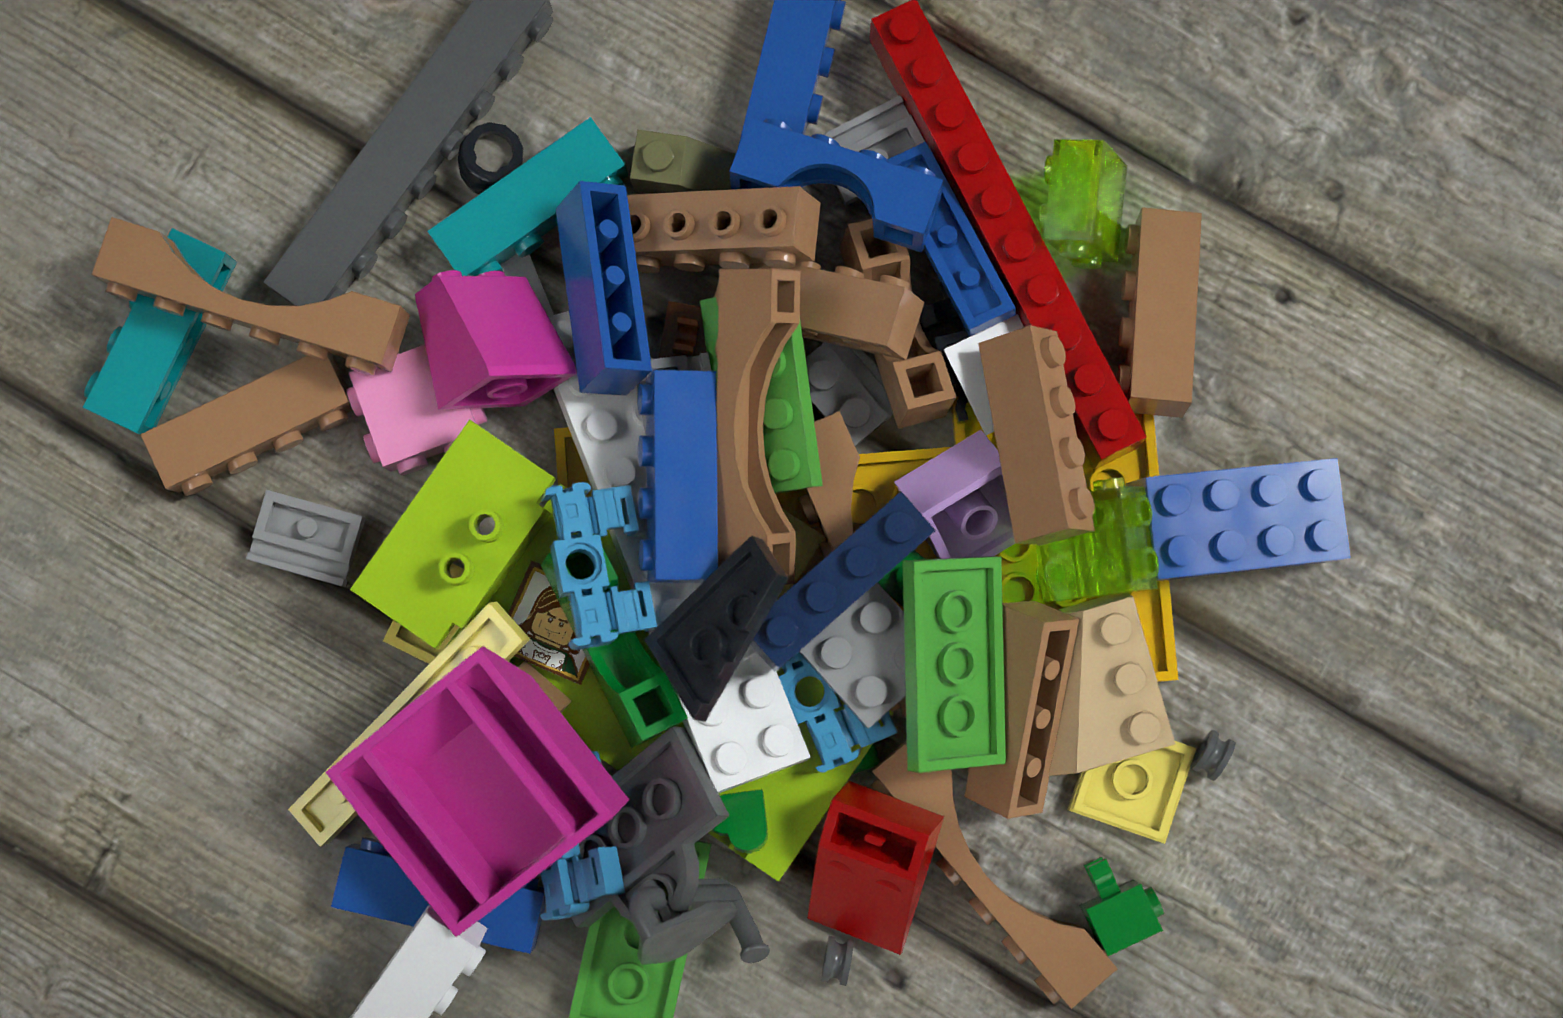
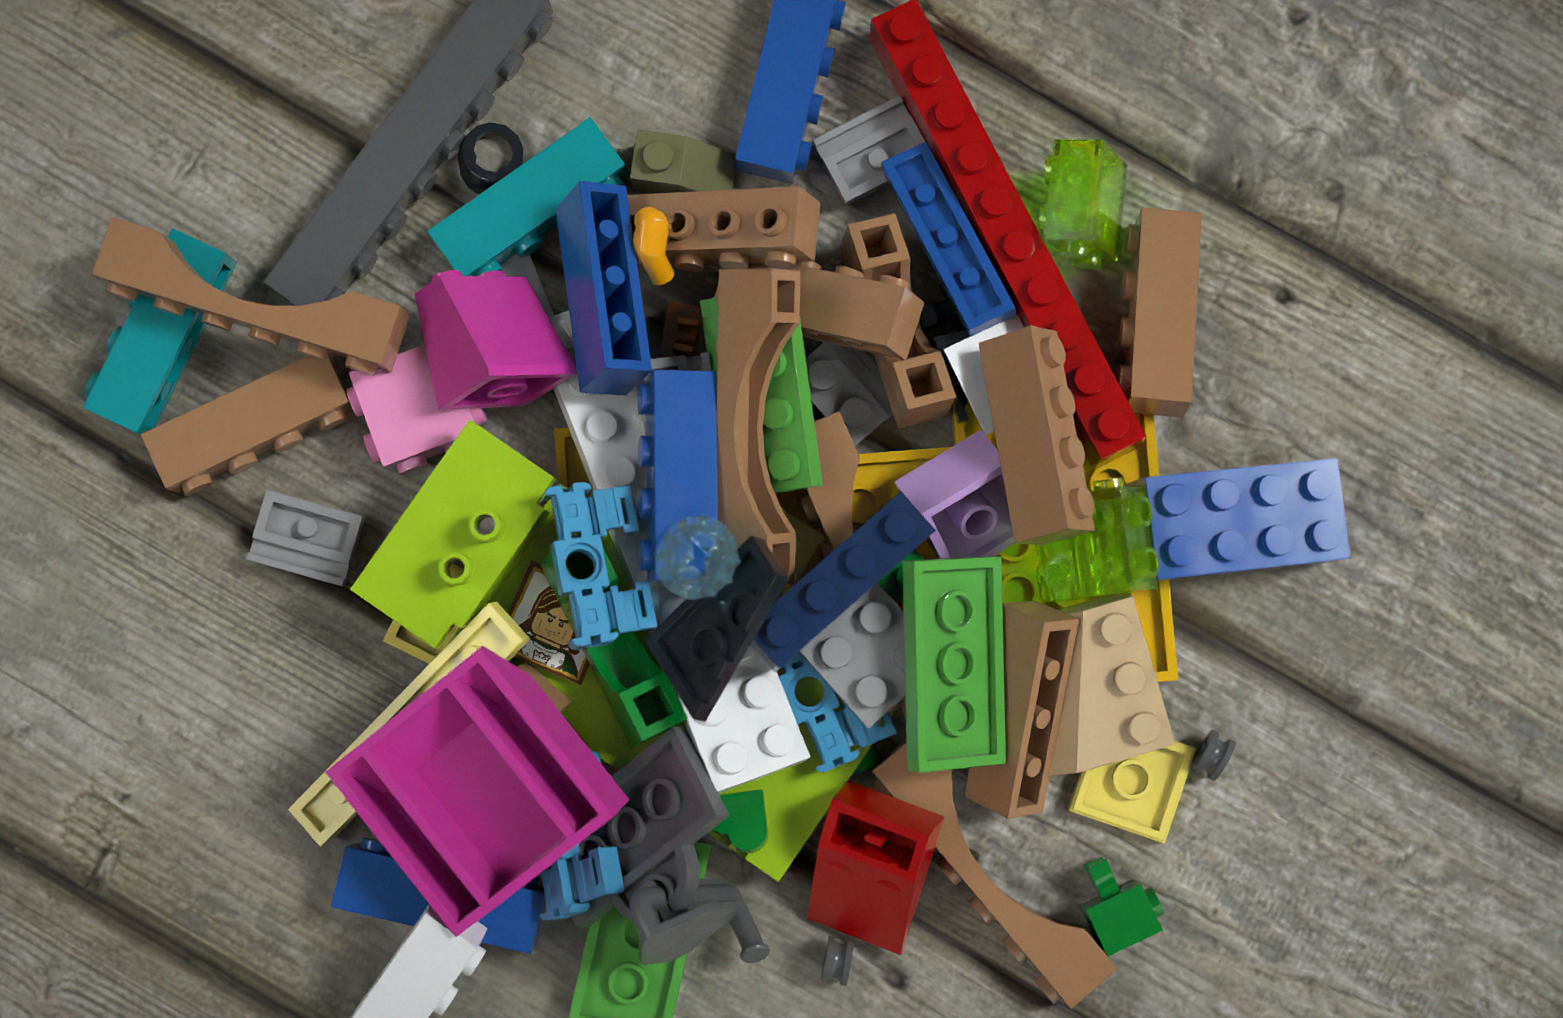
(651, 243): none -> light orange arm
(676, 551): none -> clear light blue gear
(897, 197): blue arch -> none

